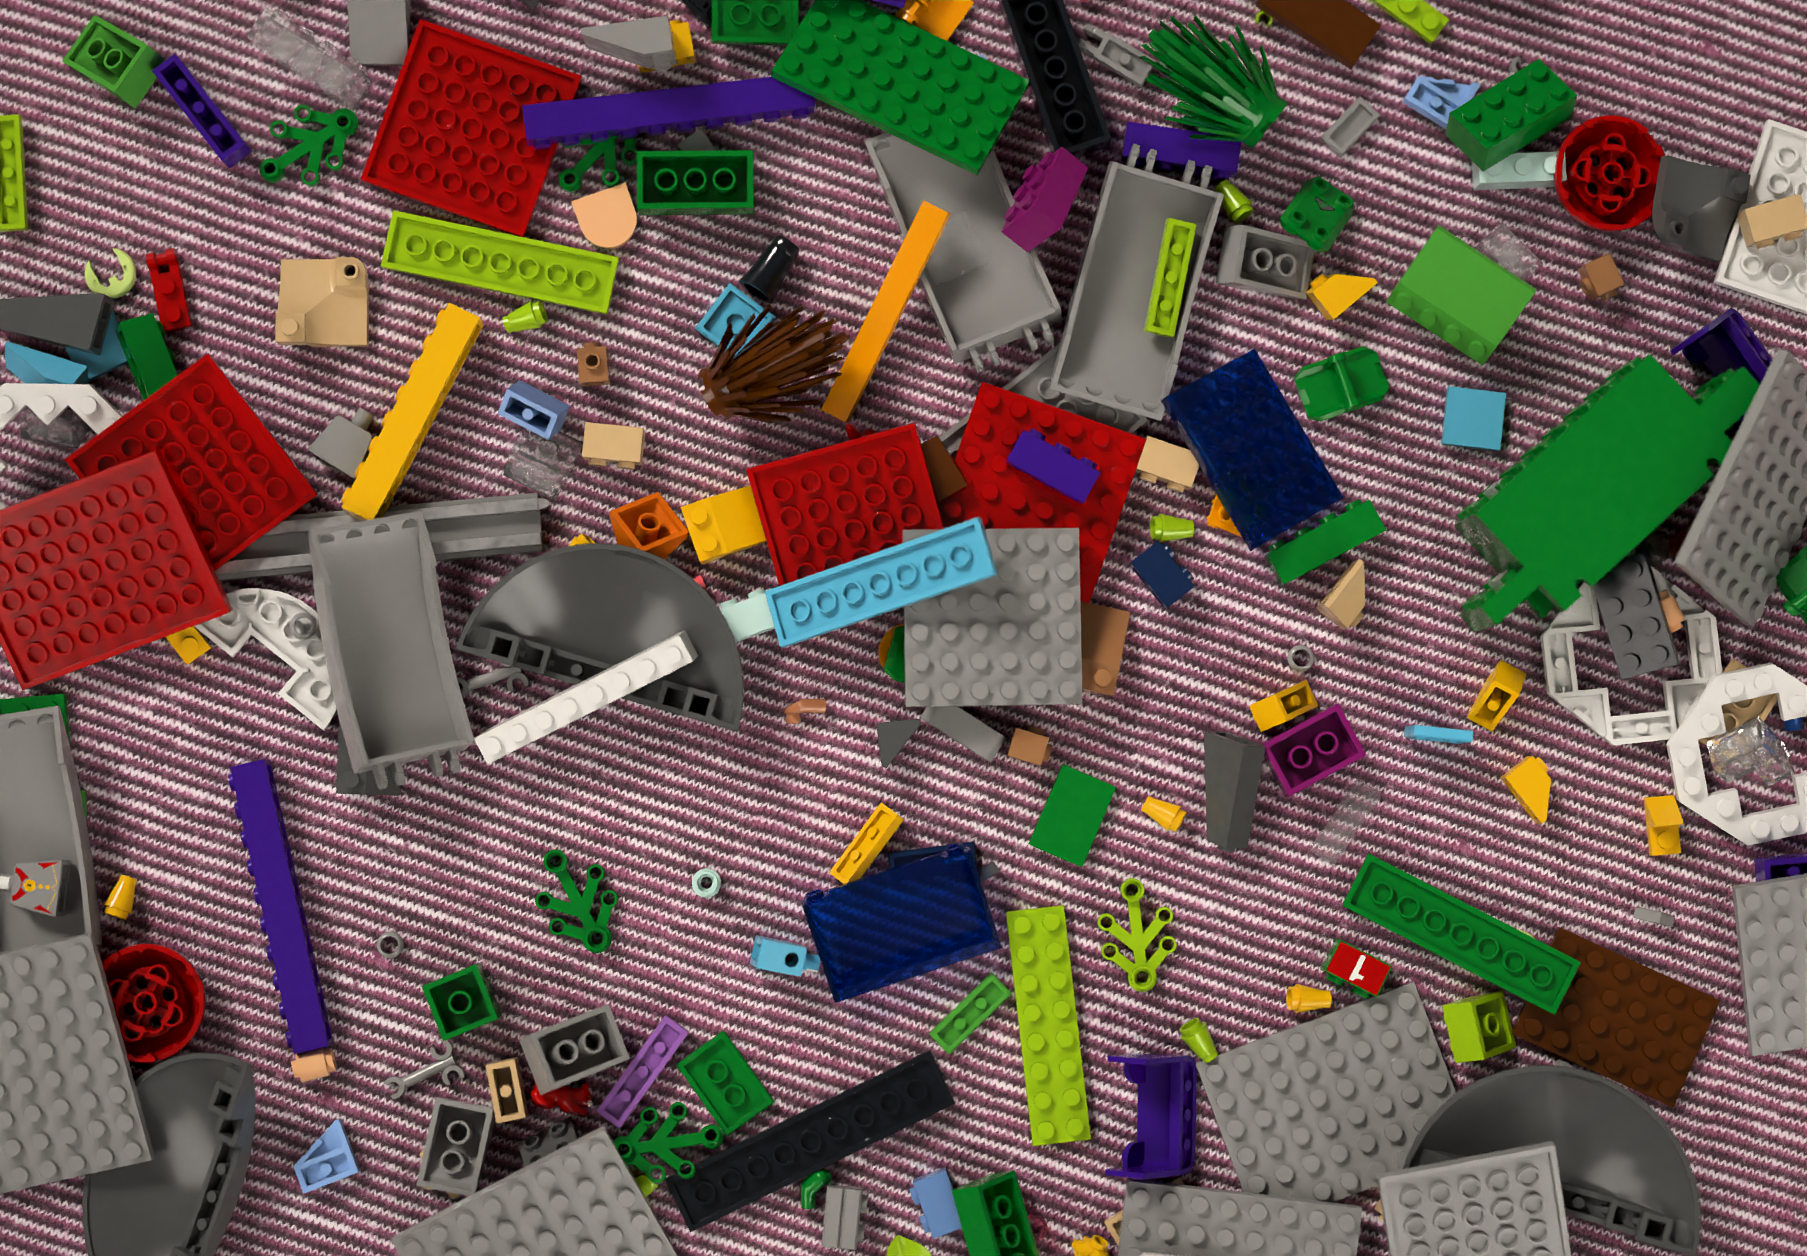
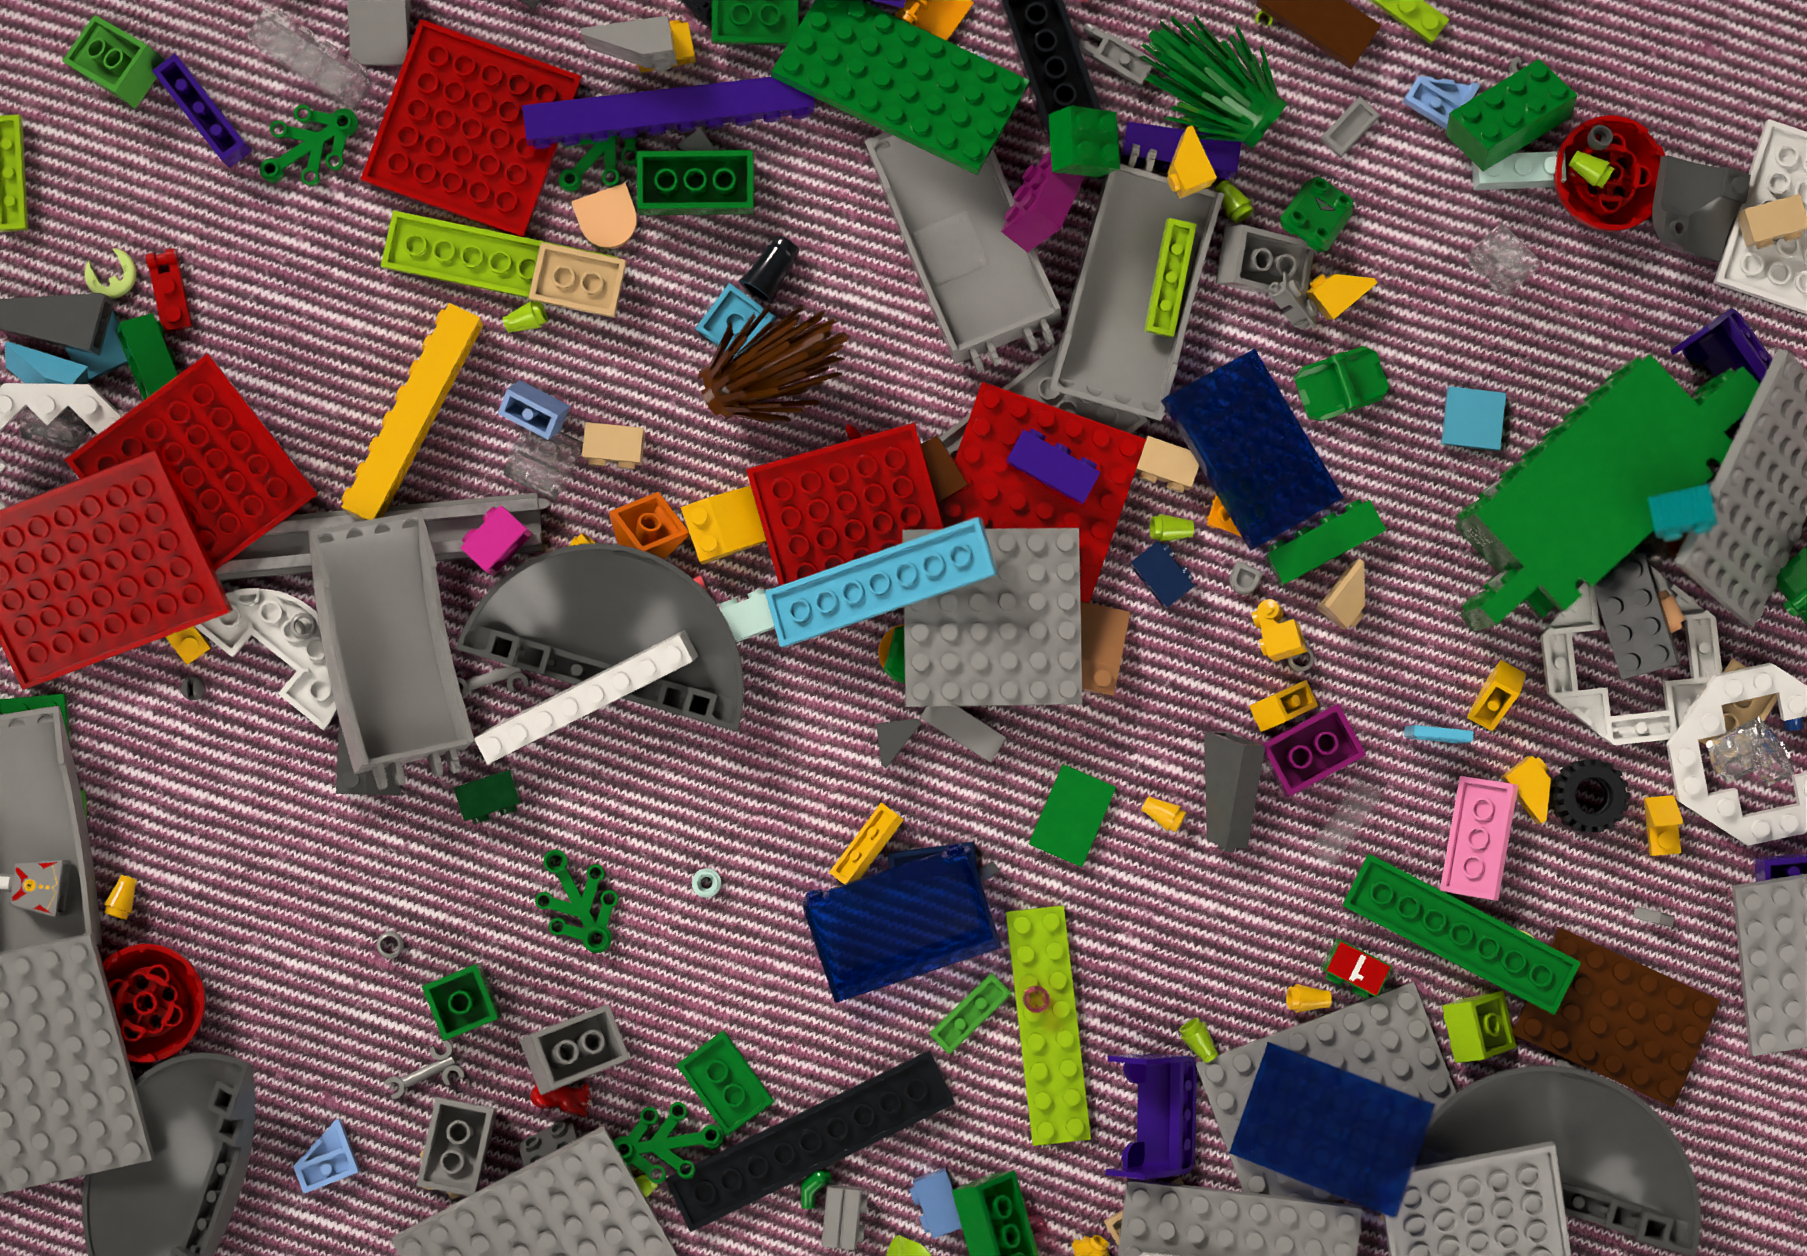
(199, 688): none -> dark grey hinge
(281, 906): dark purple brick -> none
(314, 1064): light nougat brick -> none
(322, 303): tan slope -> none
(345, 442): light grey torso -> none
(488, 796): none -> dark green brick
(495, 540): none -> dark pink brick
(507, 1090): tan brick -> none
(577, 280): none -> tan plate
(593, 365): medium nougat brick -> none
(642, 1071): medium lavender plate -> none
(771, 953): medium azure torso -> none
(803, 706): nougat arm -> none
(885, 311): light orange tile -> none
(1030, 746): medium nougat brick -> none
(1045, 998): none -> bush
(1084, 141): none -> green brick
(1137, 940): lime plant -> none
(1190, 166): none -> yellow slope
(1244, 578): none -> light grey tile
(1281, 639): none -> yellow brick
(1301, 310): none -> light grey hinge
(1332, 1129): none -> clear blue plate
(1460, 295): bright green slope -> none
(1479, 838): none -> bright pink plate
(1591, 168): none -> lime cone
(1600, 278): medium nougat brick -> none
(1604, 139): none -> dark grey hinge
(1613, 789): none -> black tyre
(1683, 512): none -> teal brick

